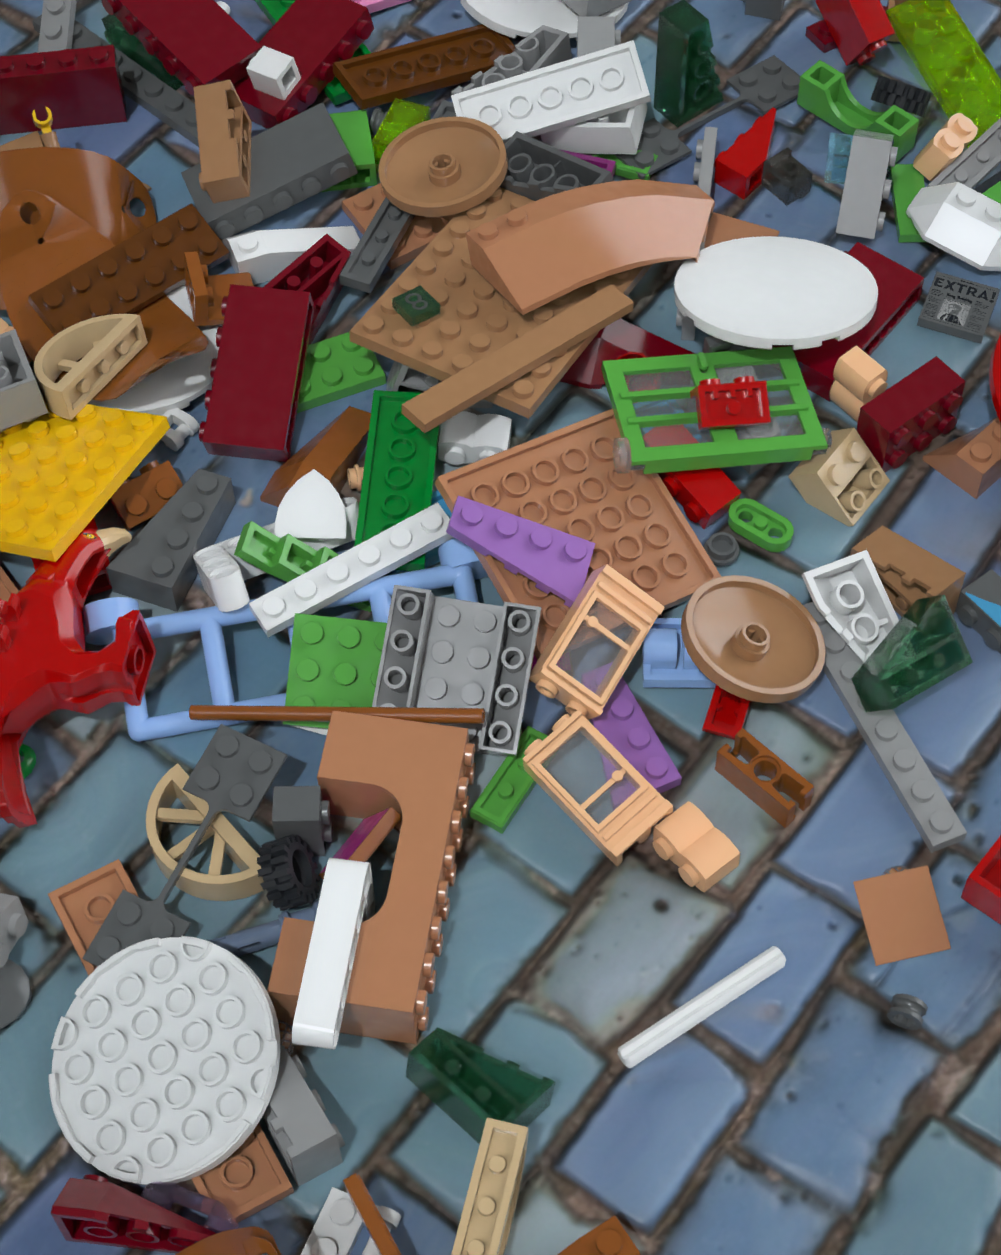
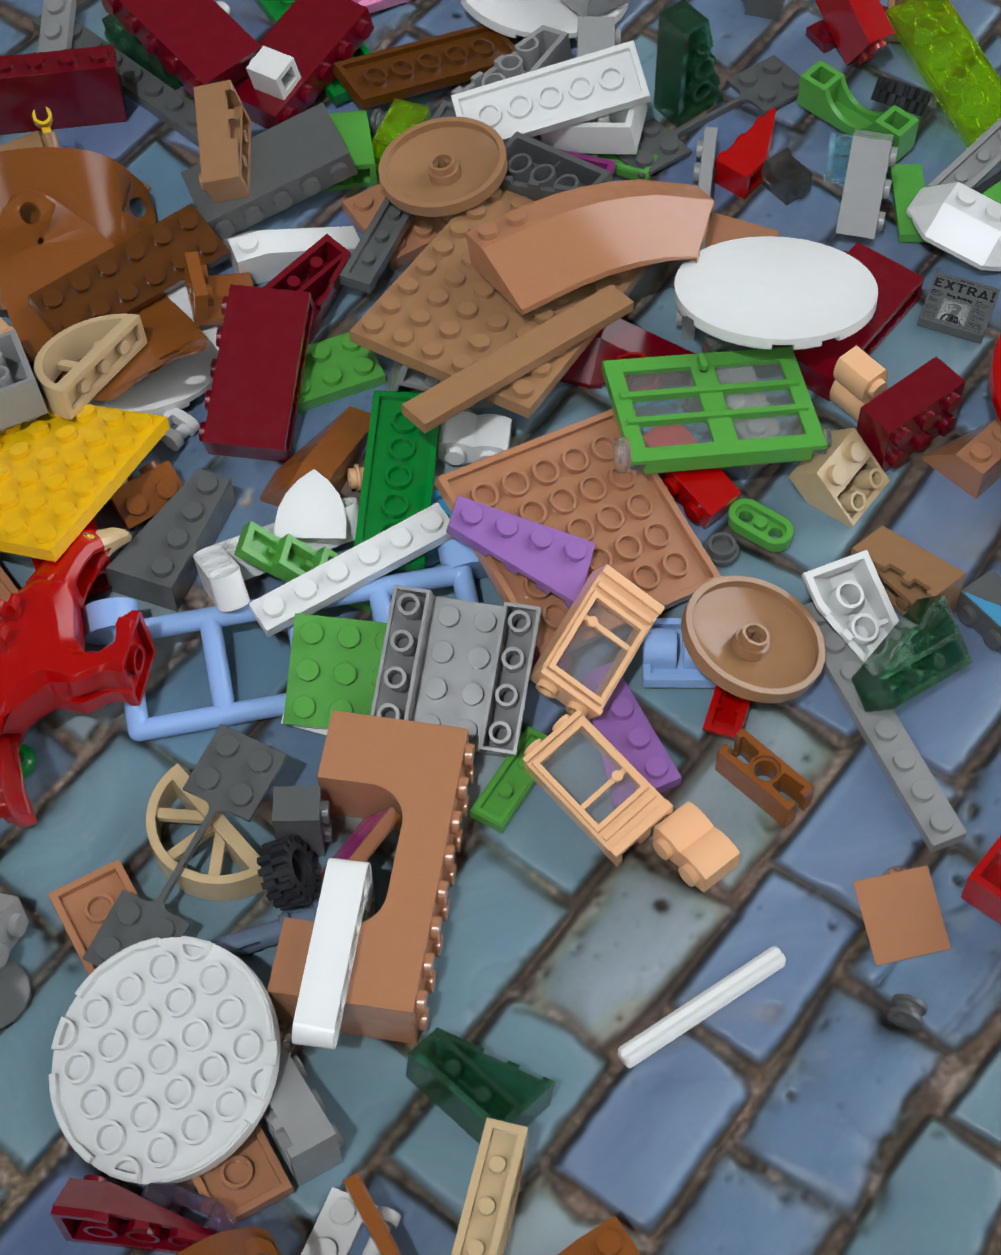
(324, 713): dark orange piece -> none
(416, 305): clear green tile -> none
(731, 404): red bracket -> none
(945, 146): light nougat brick -> none

